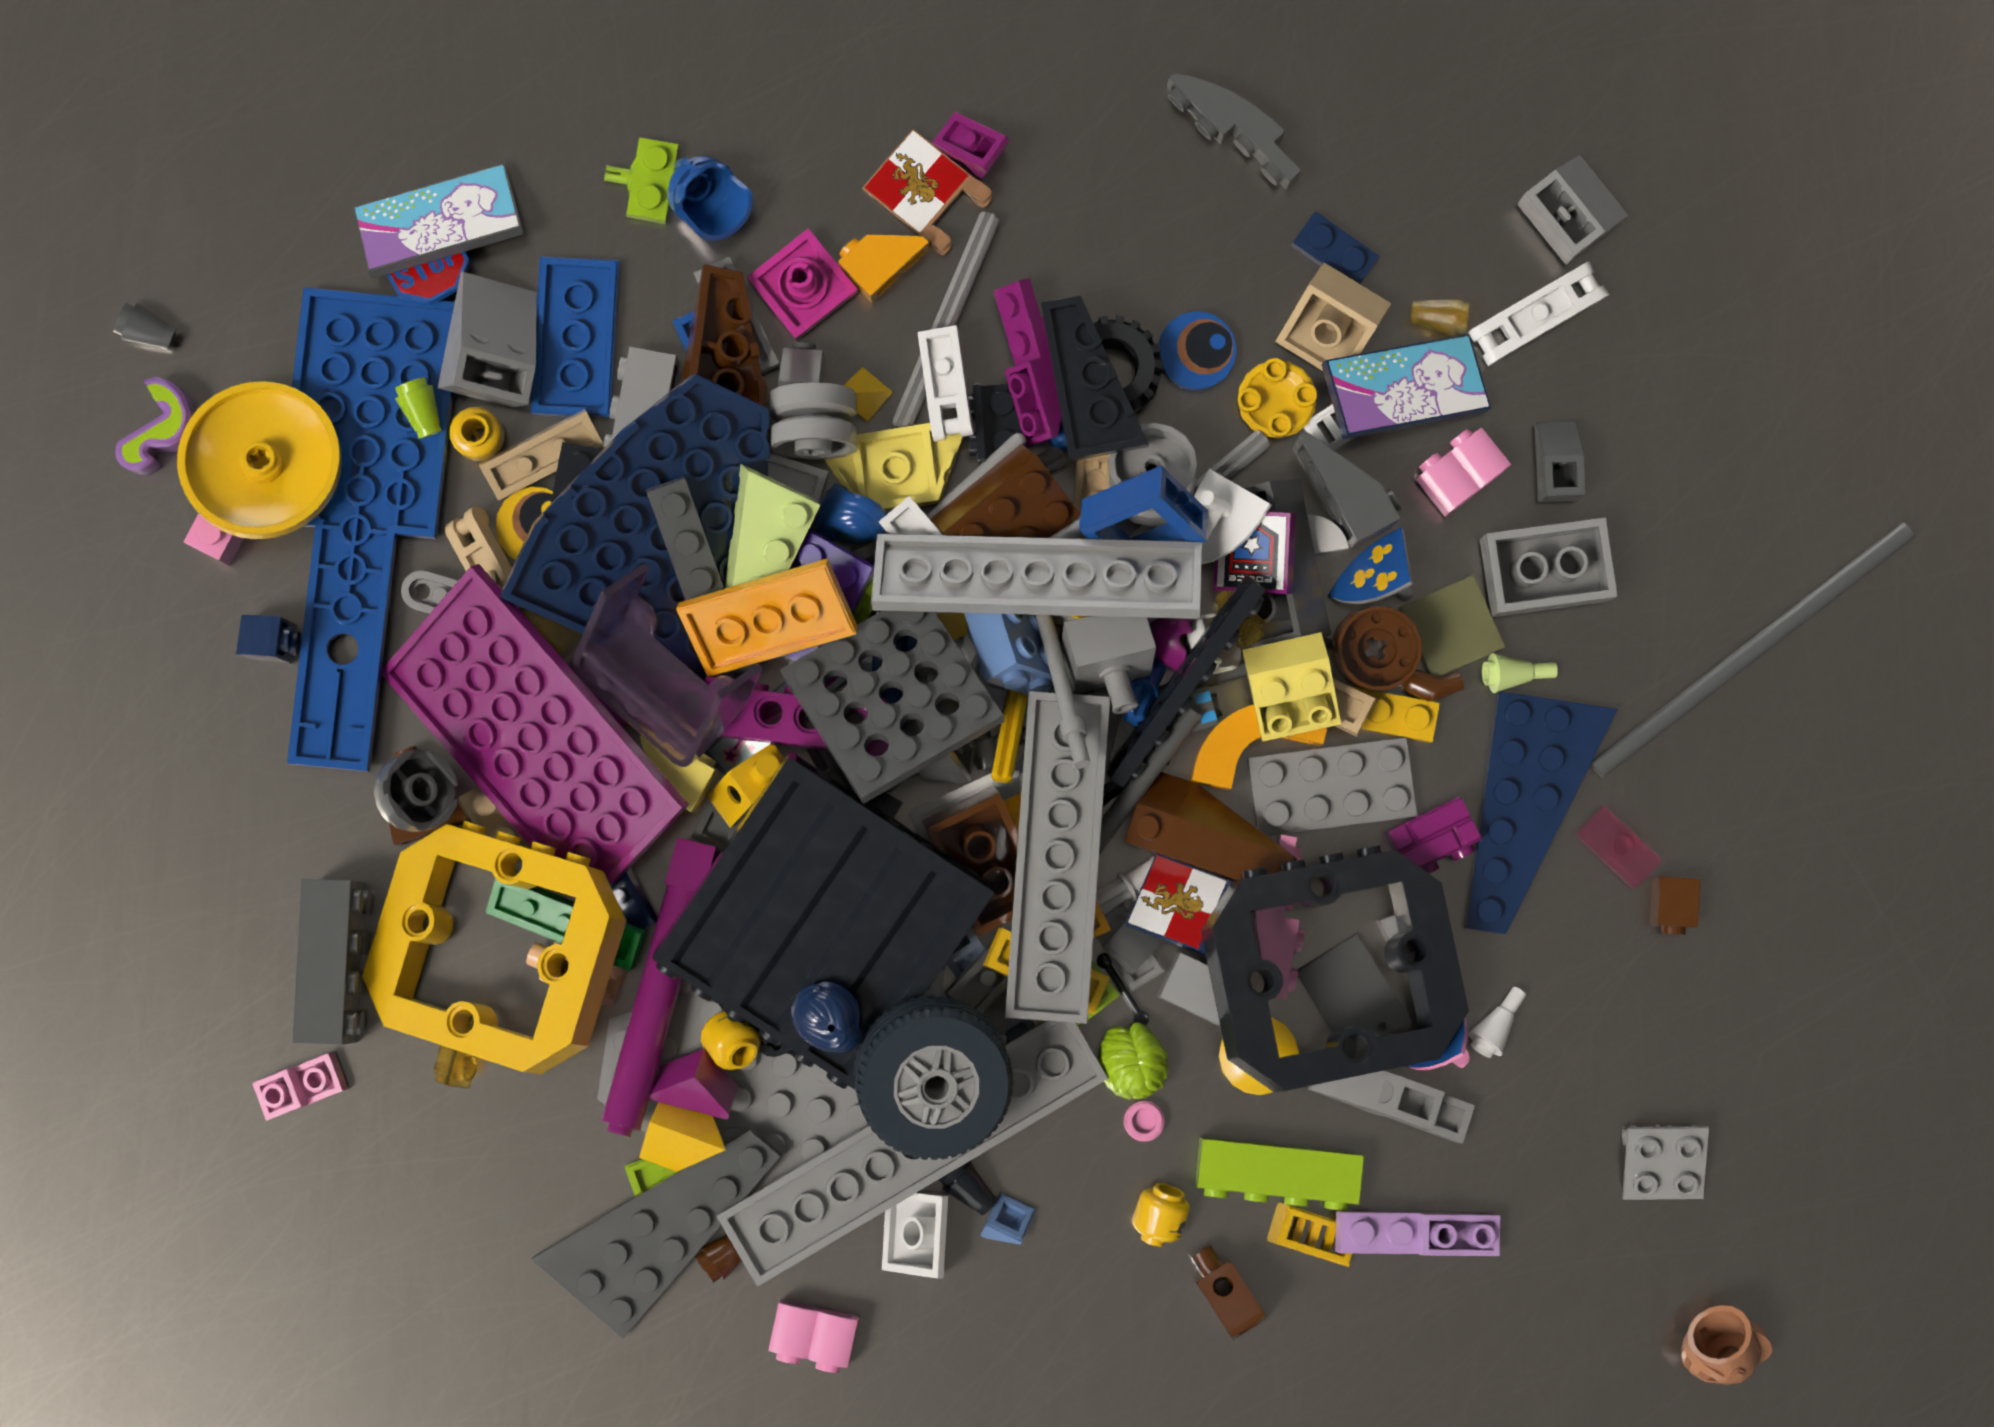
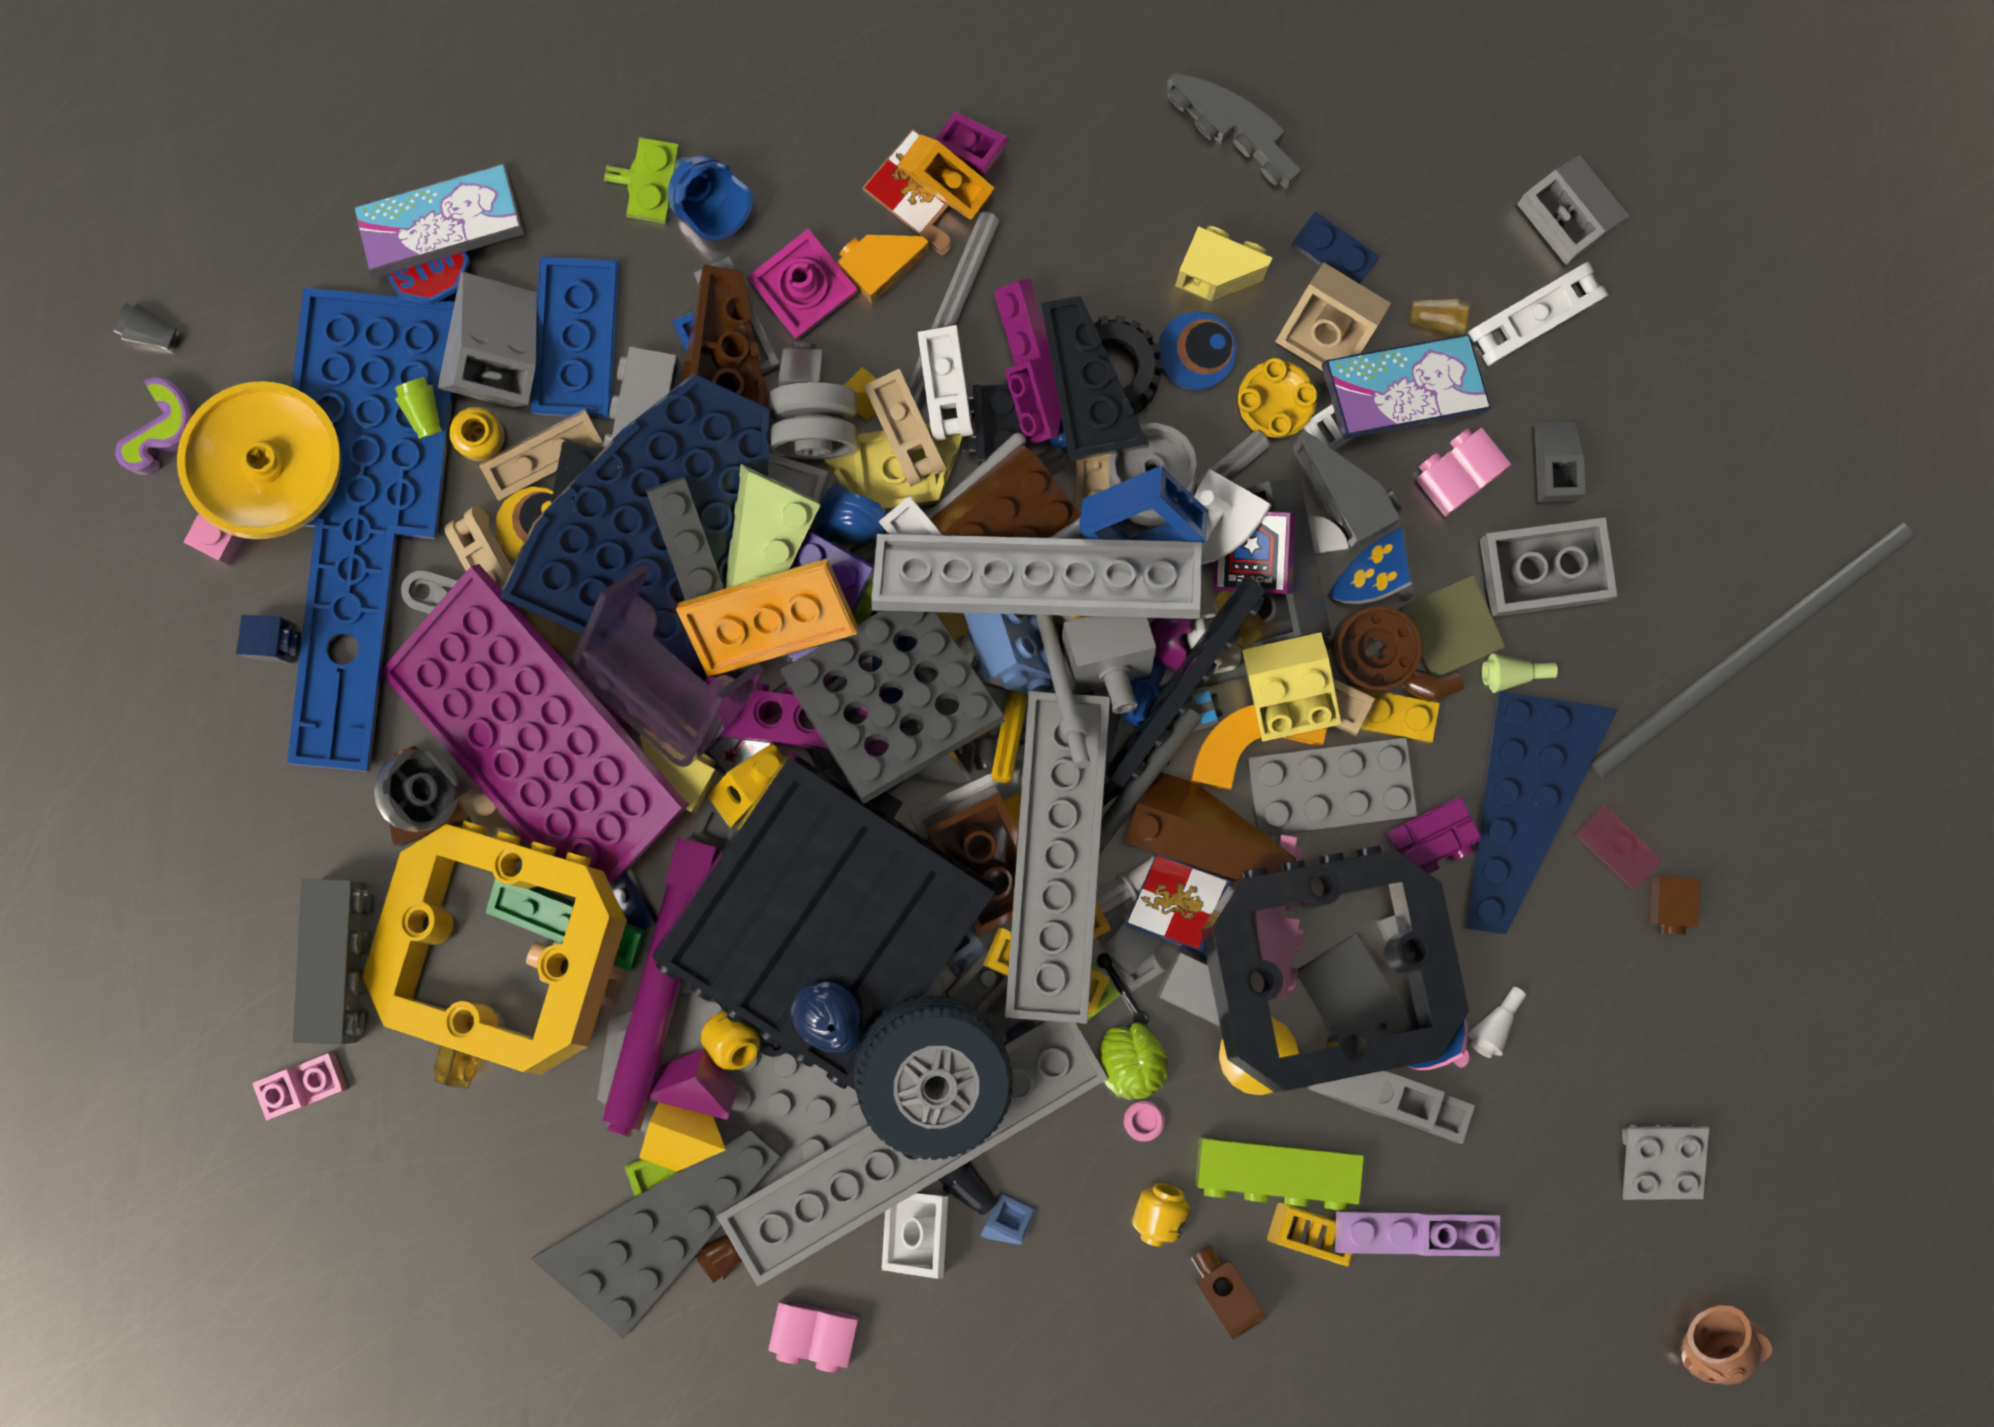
(904, 426): none -> tan plate
(945, 176): none -> light orange slope
(1219, 265): none -> light yellow slope

